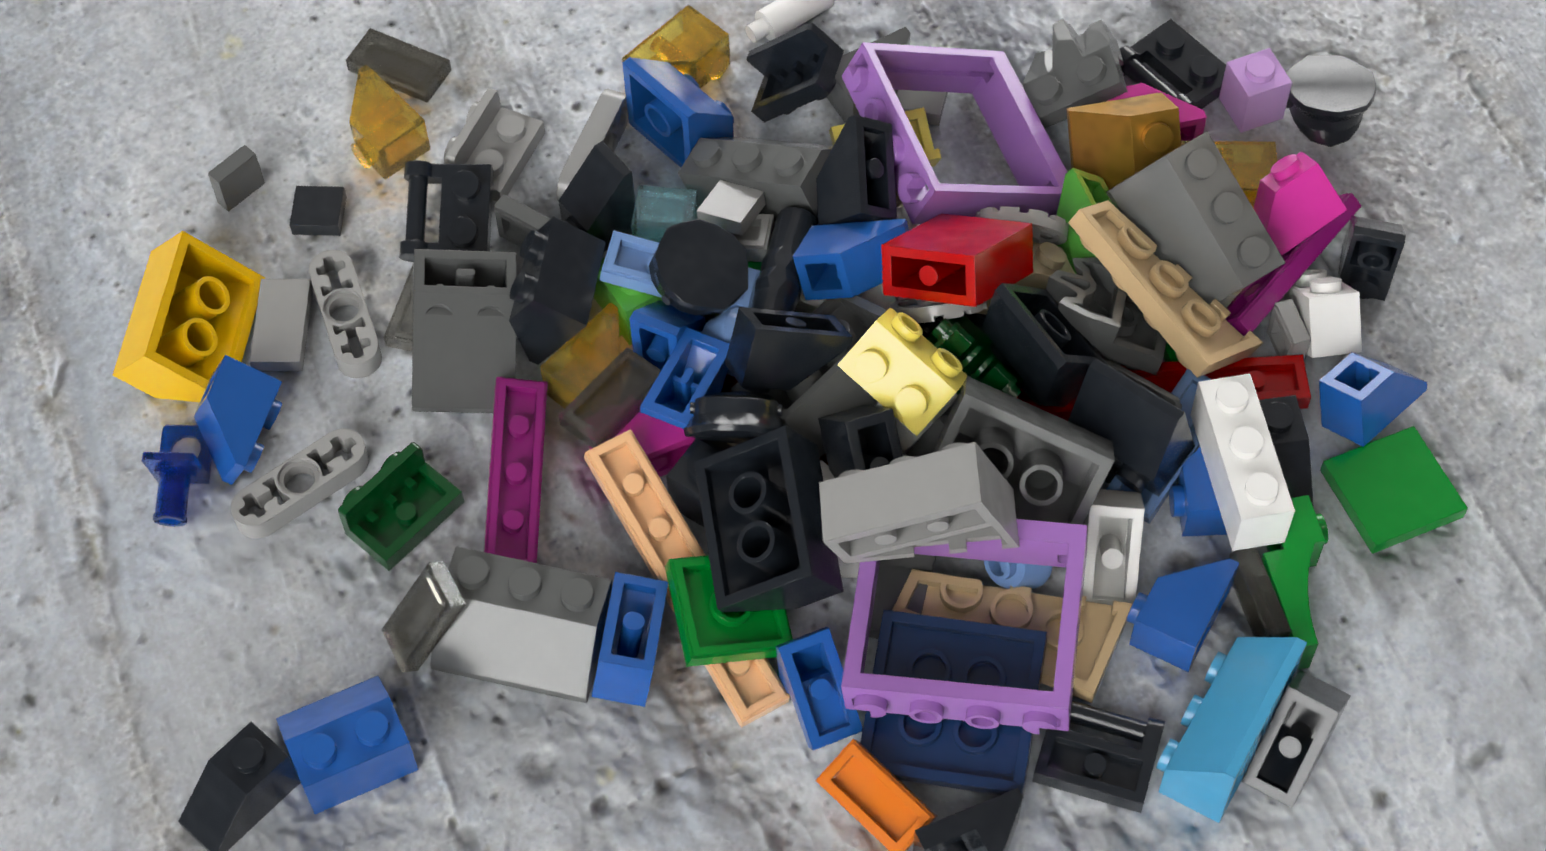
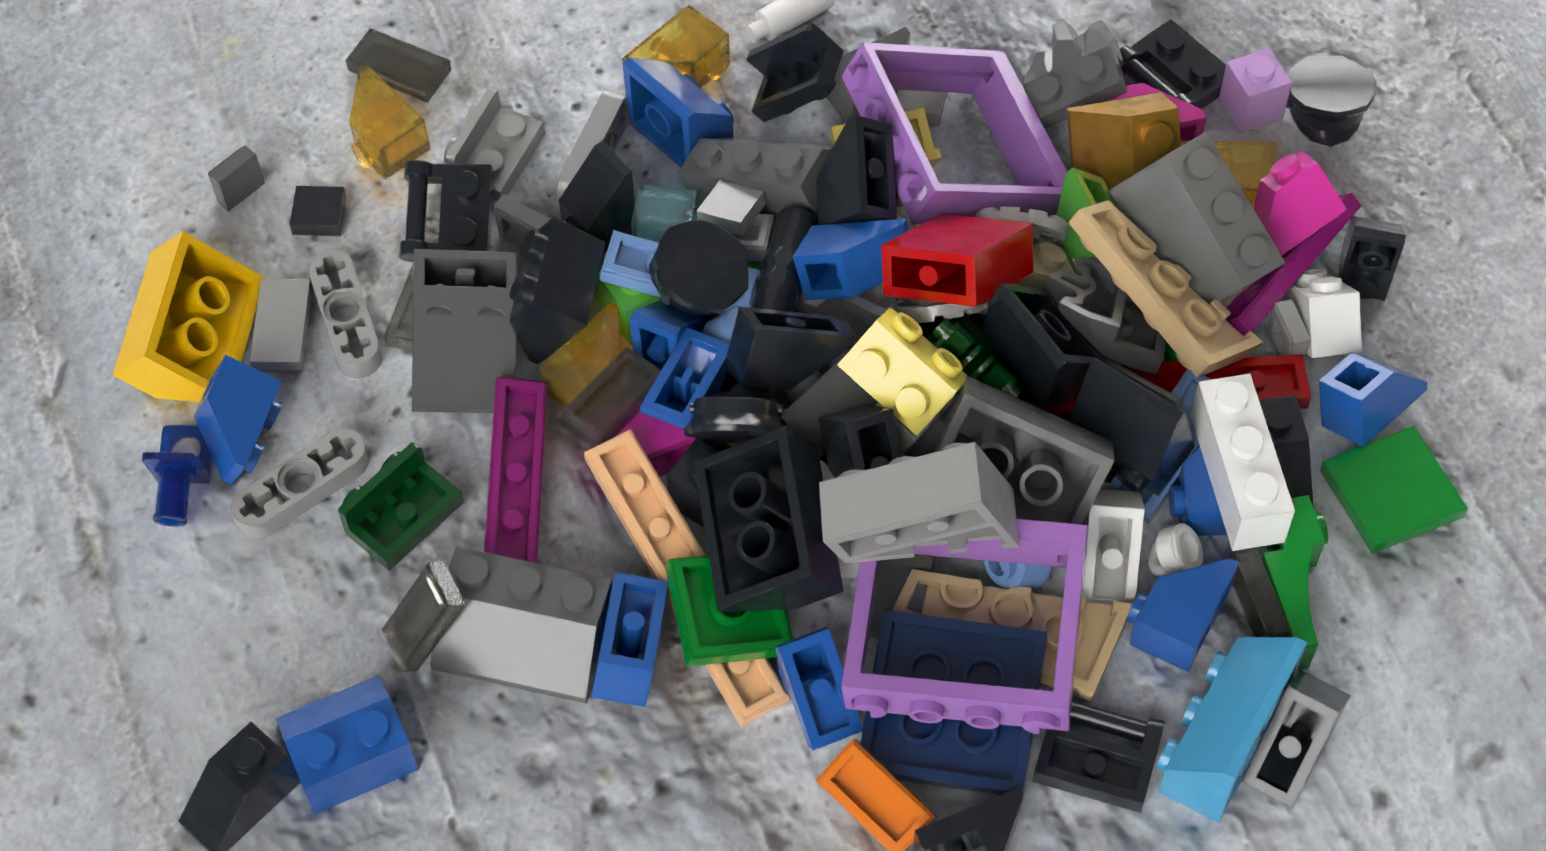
(1175, 550): none -> white tile

